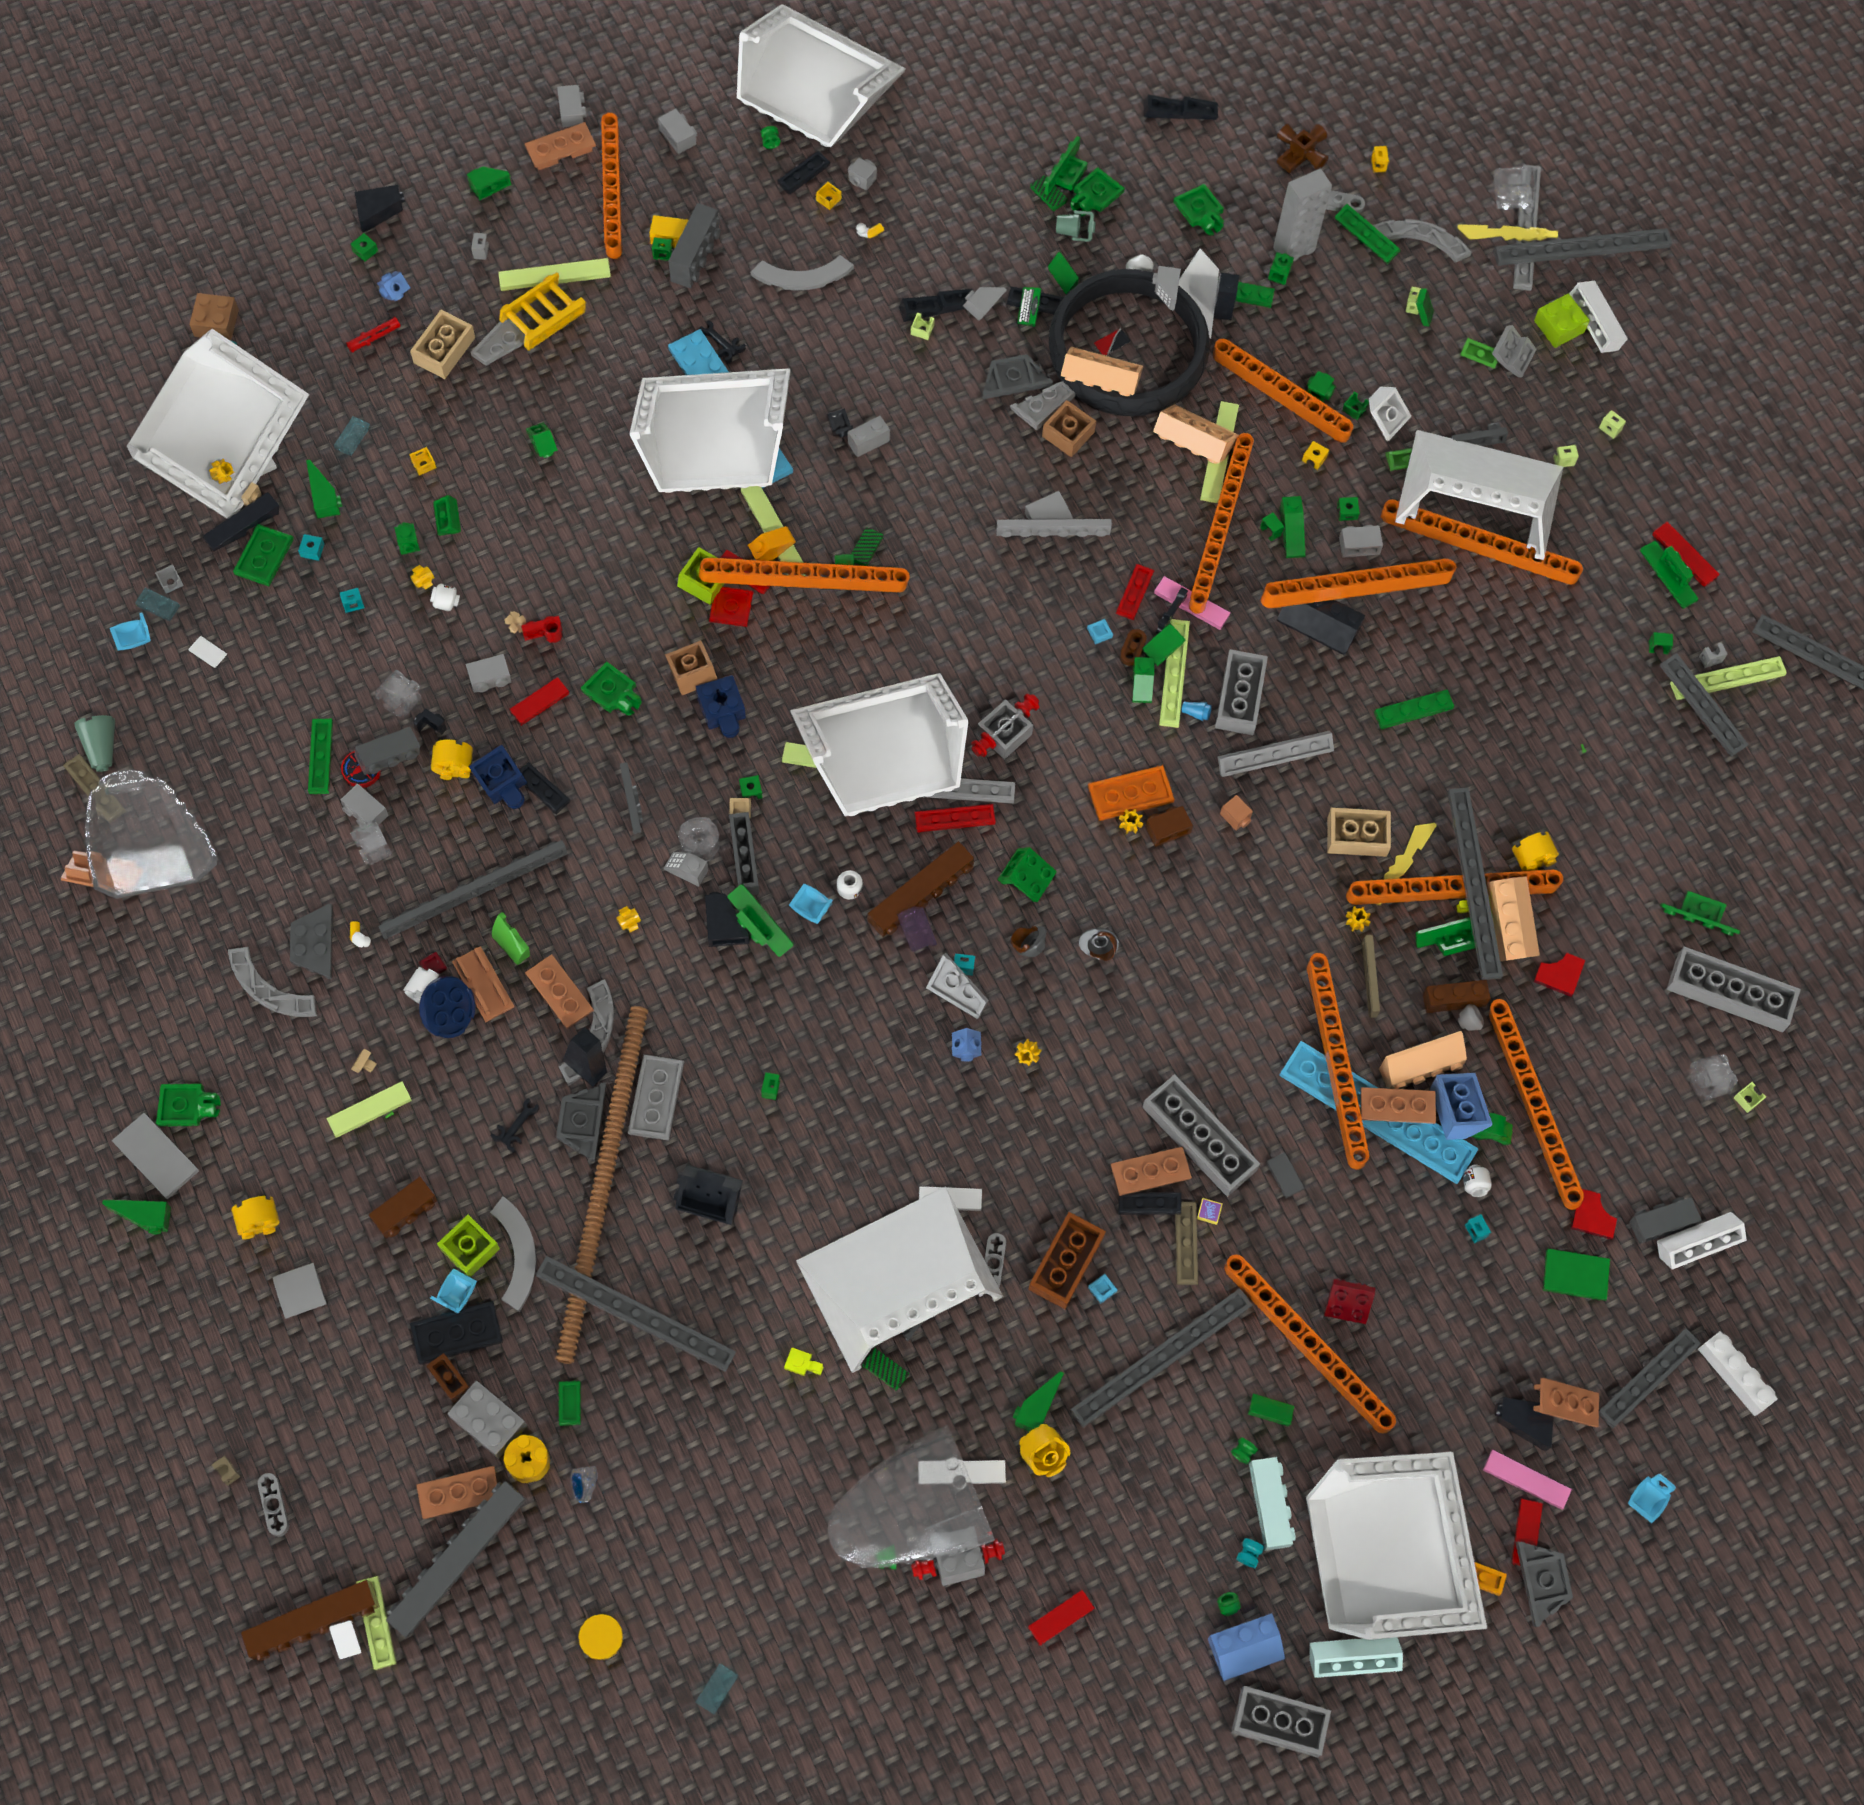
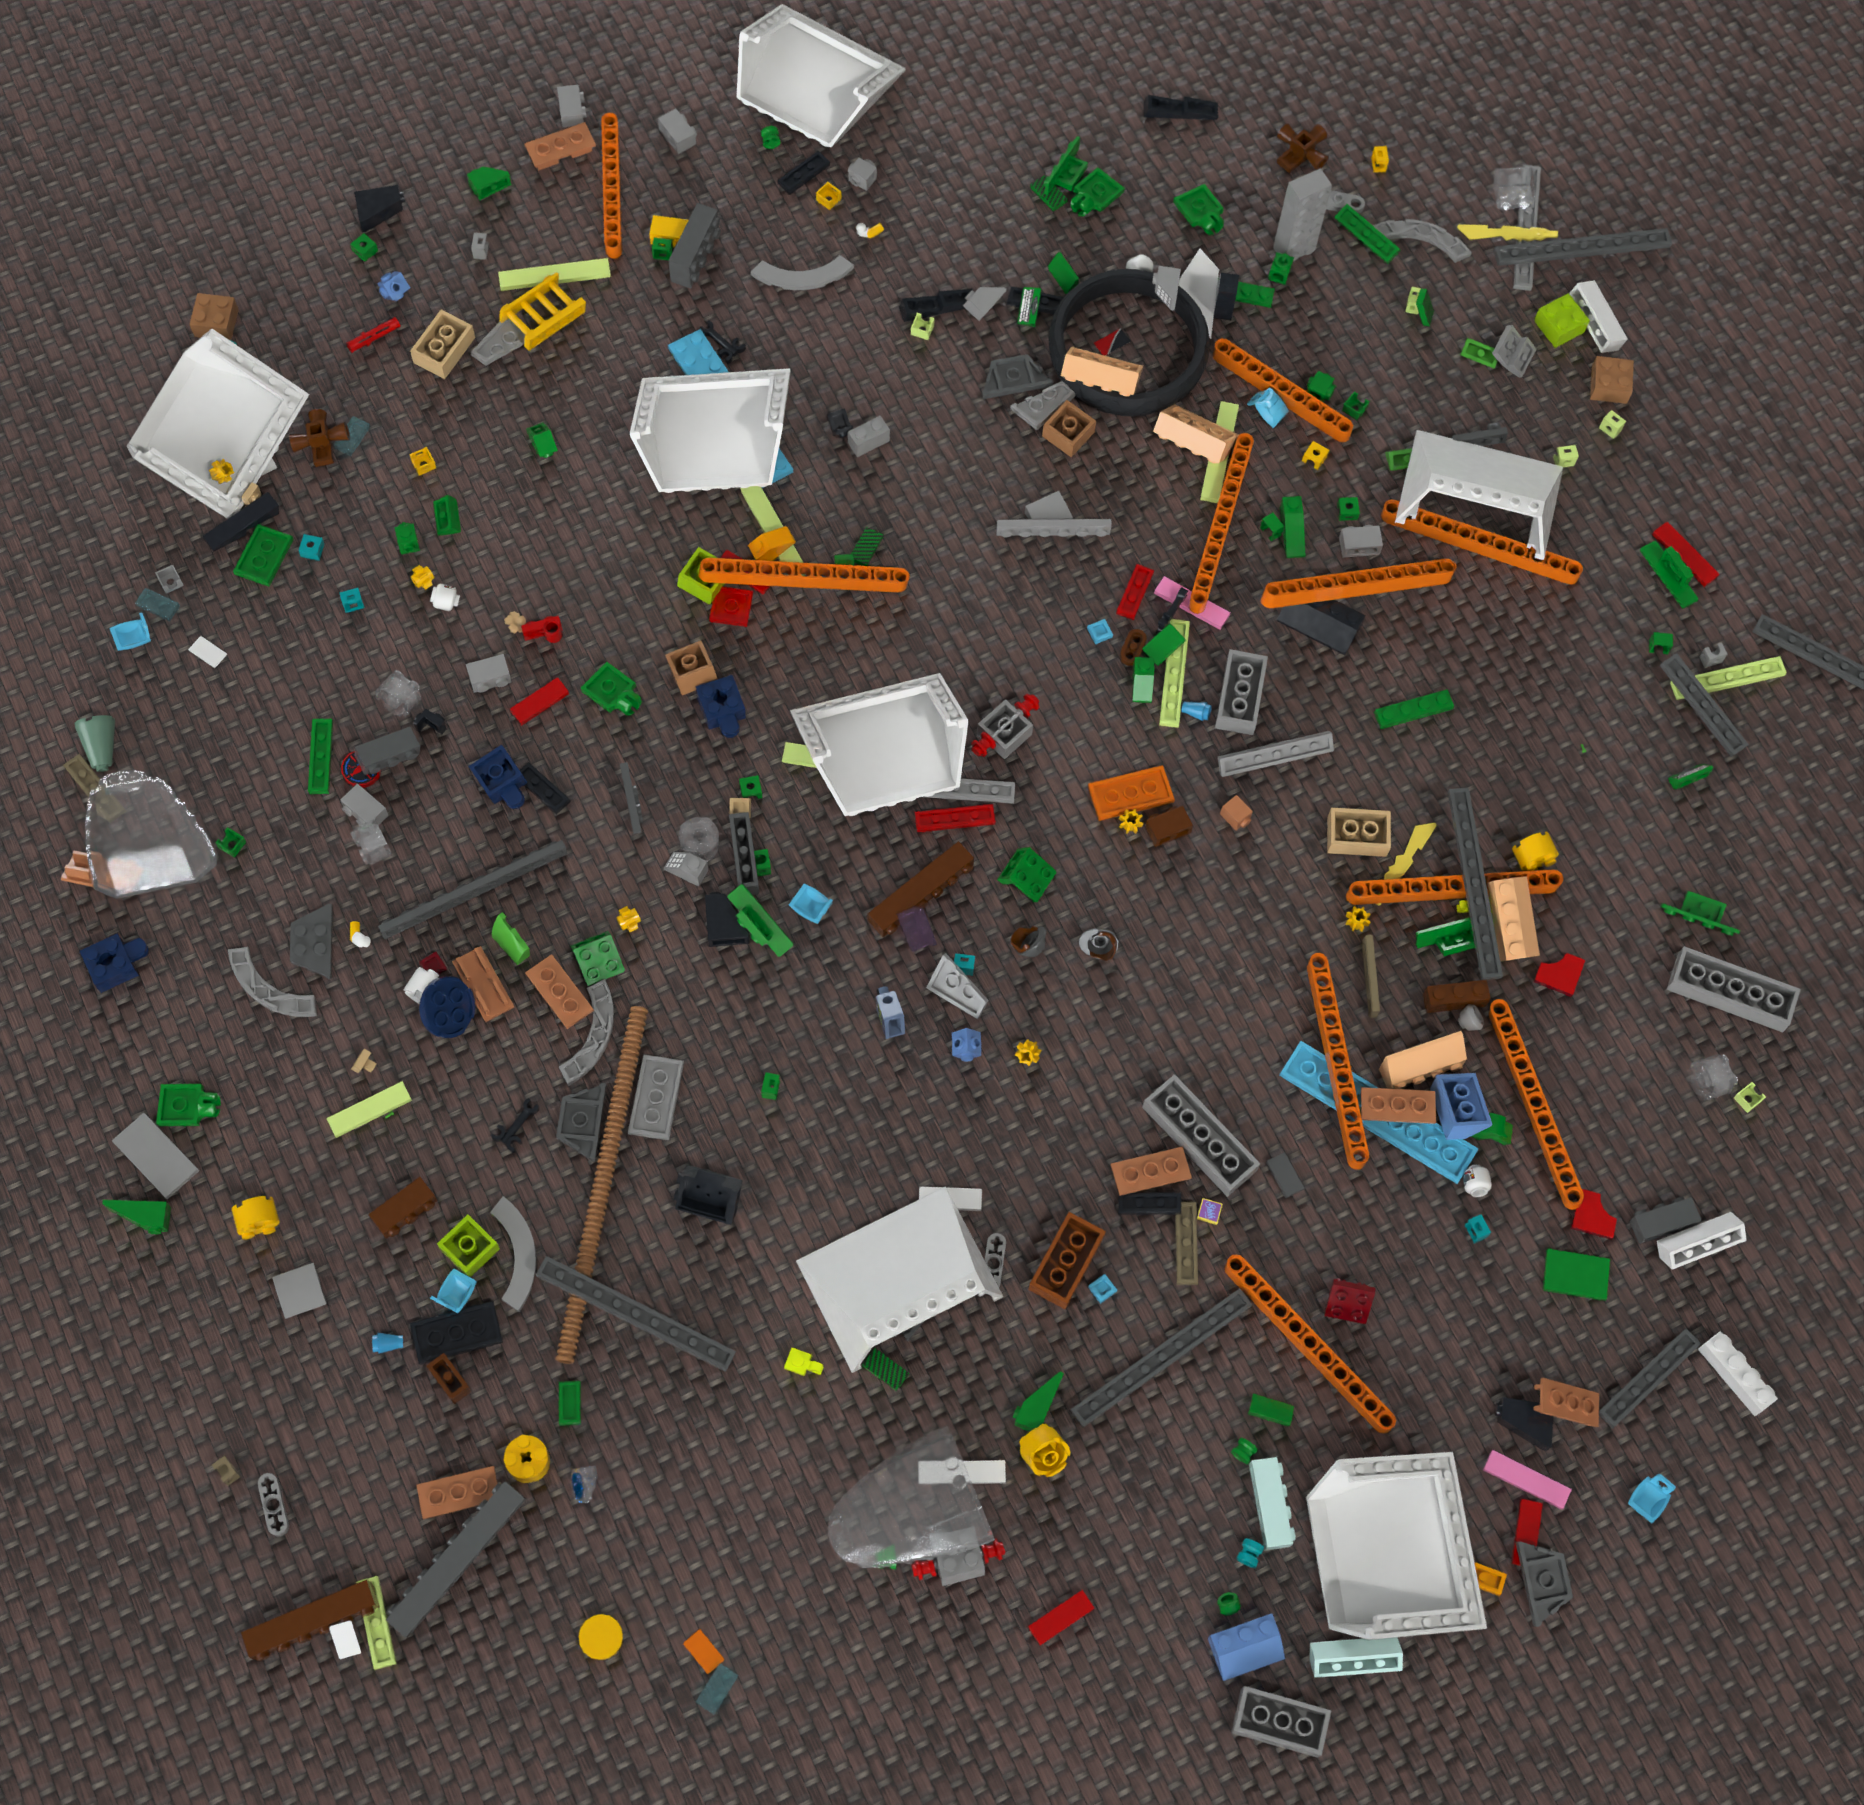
(118, 966): none -> dark blue brick
(231, 836): none -> green piece
(319, 437): none -> reddish brown brick
(324, 496): green slope -> none
(386, 1342): none -> dark azure cone
(451, 759): yellow brick -> none
(487, 1419): light grey brick -> none
(586, 1057): black slope -> none
(598, 958): none -> green bracket
(703, 1651): none -> orange sticker
(762, 862): none -> green piece
(849, 884): white head -> none
(890, 1013): none -> sand blue torso
(1070, 225): sand green piece -> none
(1269, 406): none -> medium azure piece
(1388, 410): white slope -> none
(1611, 379): none -> medium nougat brick
(1690, 775): none -> green slope

